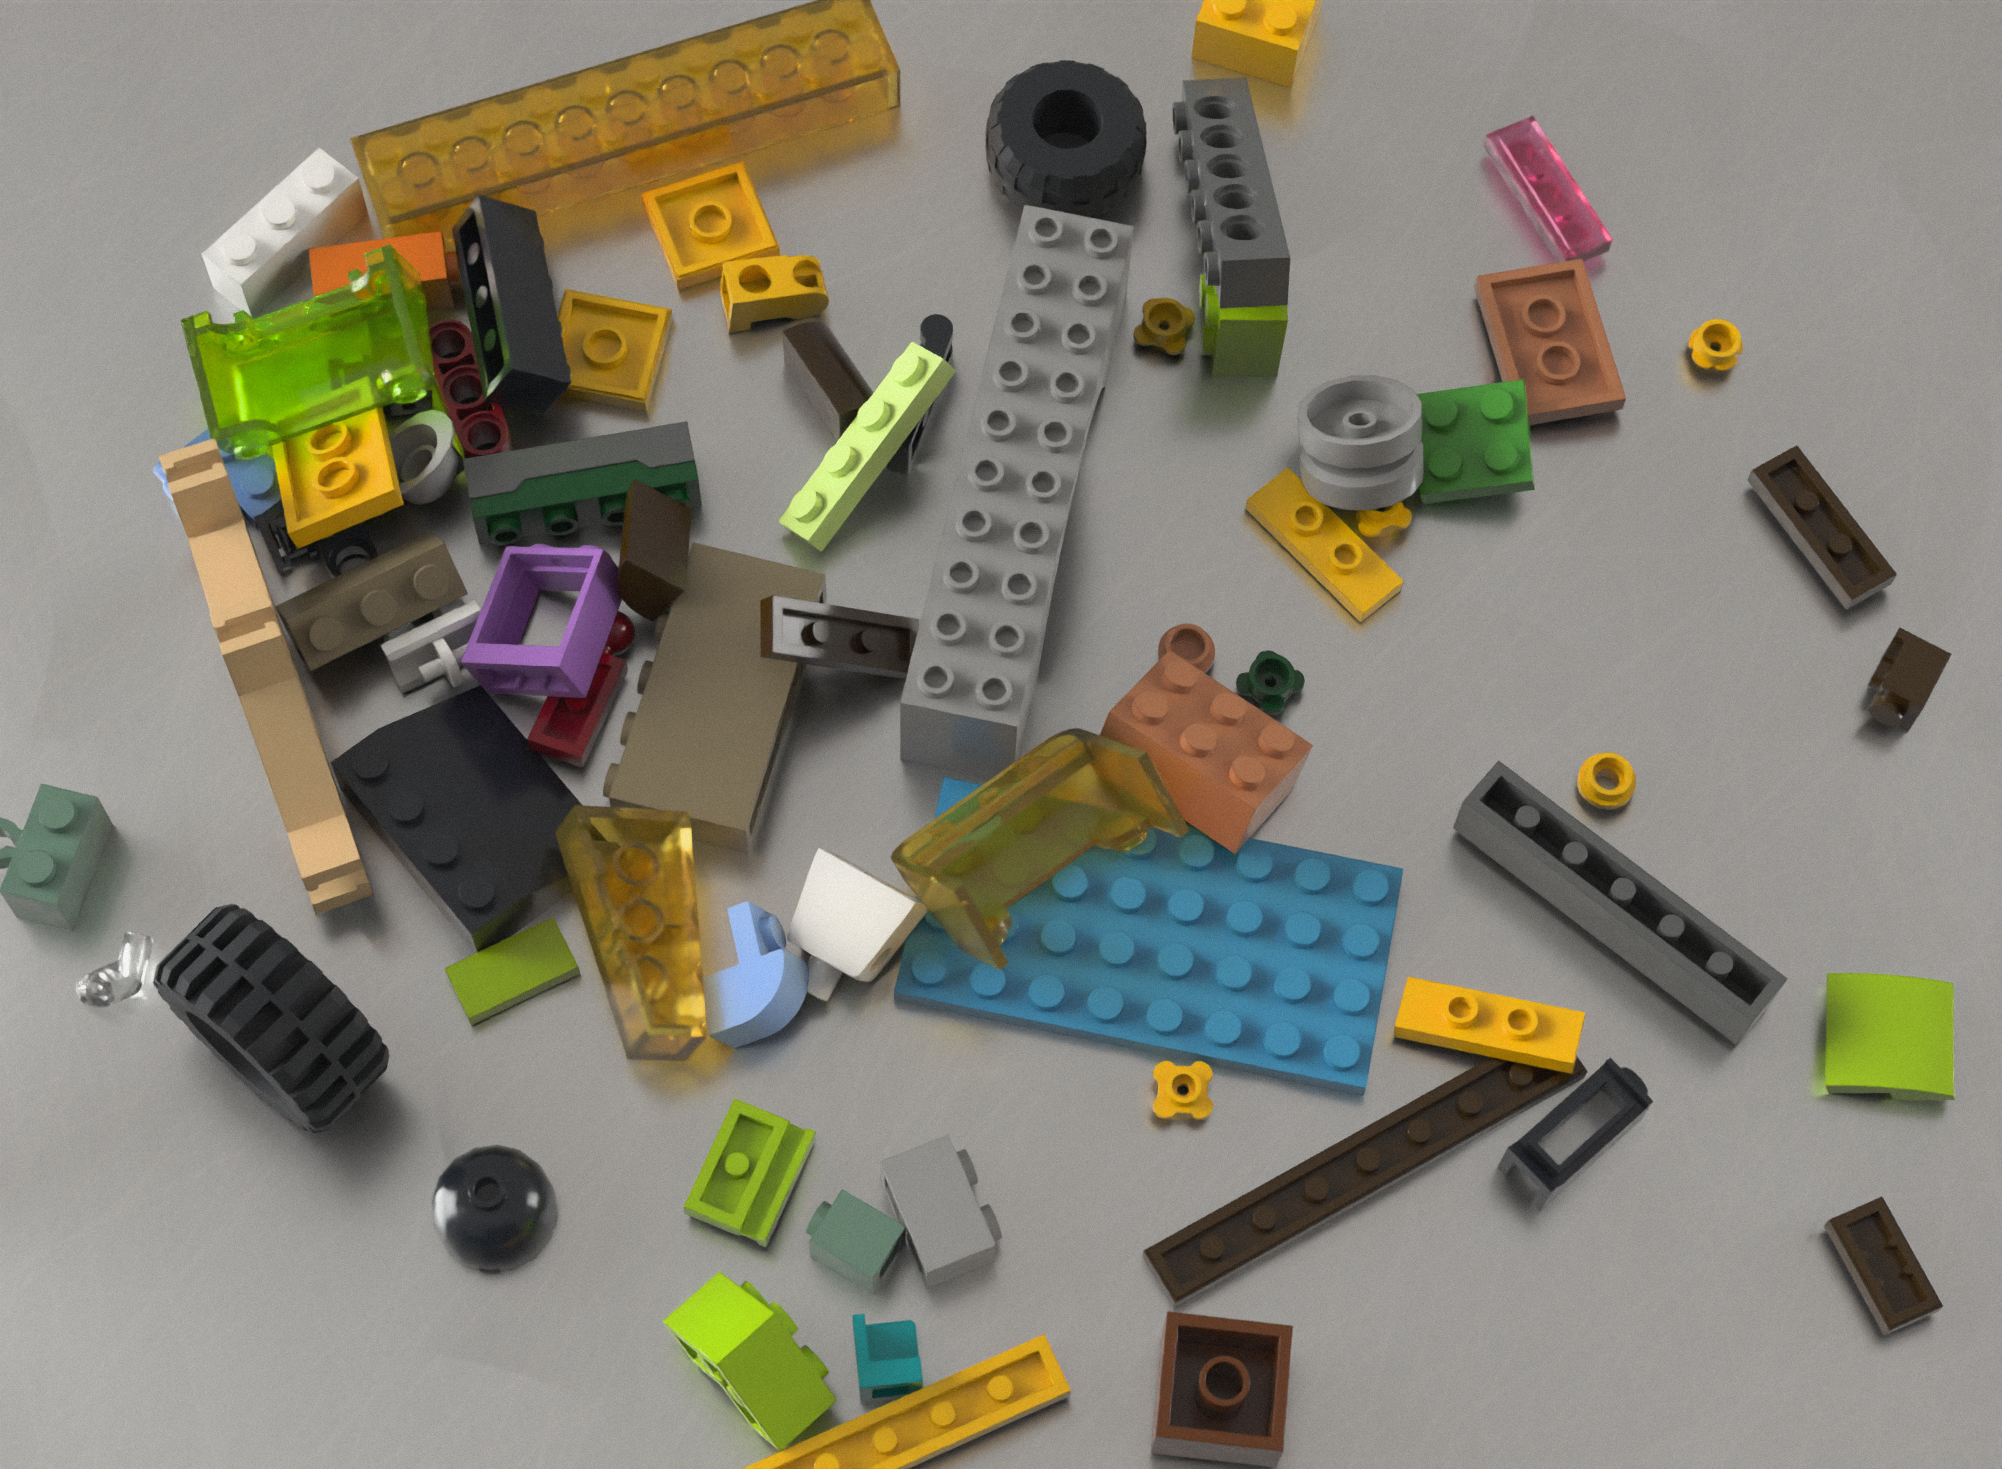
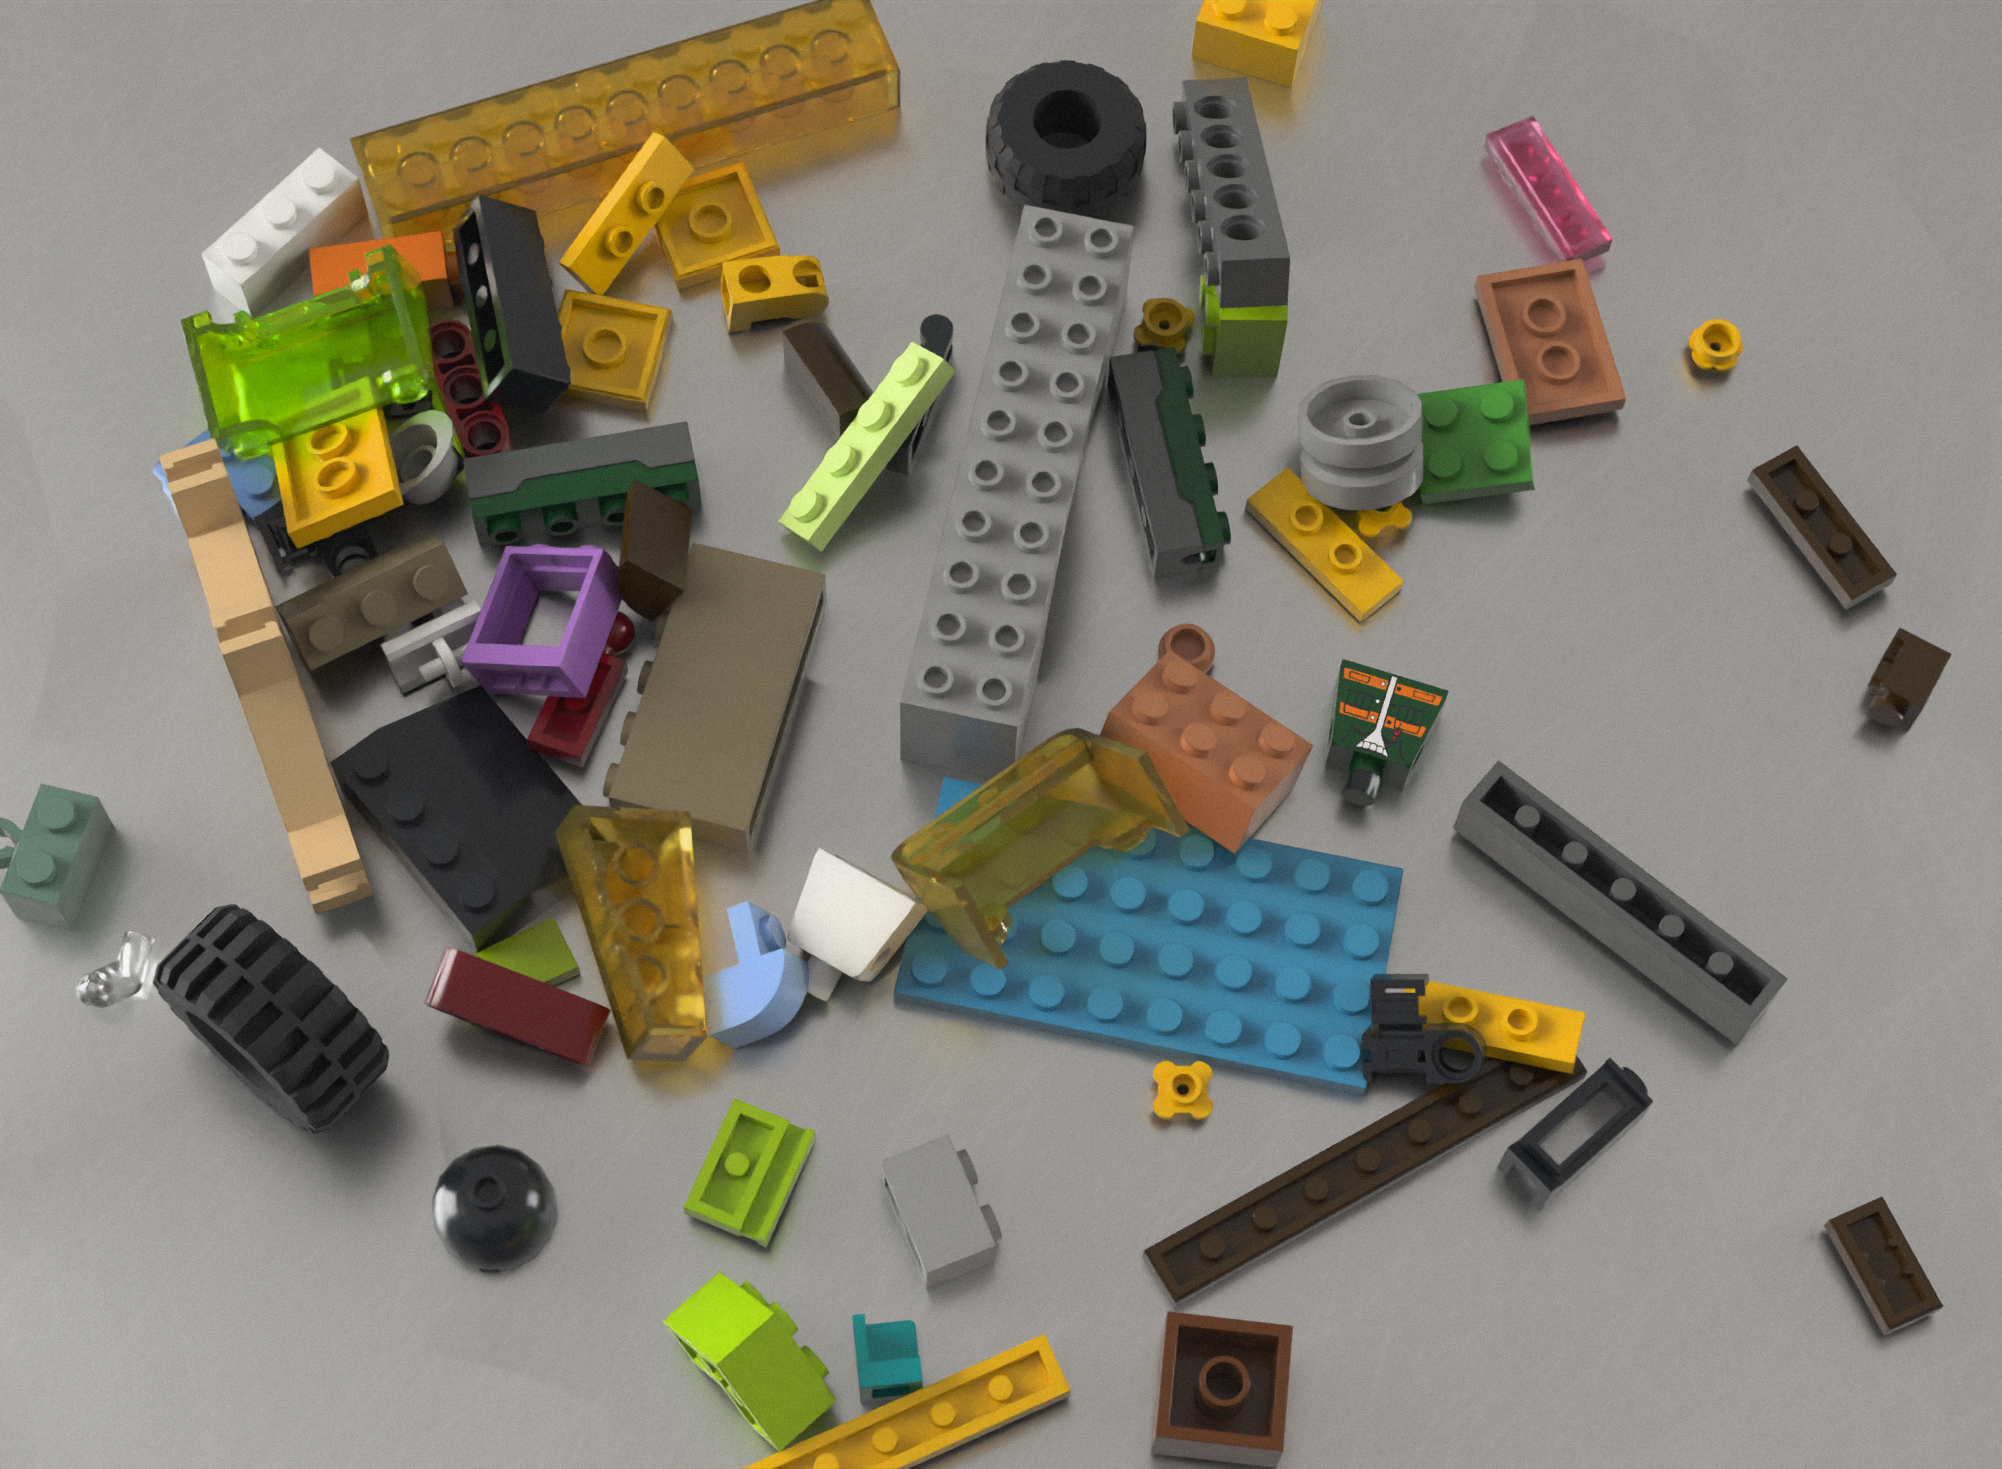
(517, 1006): none -> dark red beam
(626, 215): none -> yellow plate
(836, 636): dark brown plate -> none
(855, 1240): sand green brick -> none
(1167, 462): none -> piece
(1270, 666): dark green plate -> none
(1379, 728): none -> dark green torso
(1402, 1034): none -> black piece
(1610, 766): yellow plate -> none
(1890, 1036): lime slope -> none

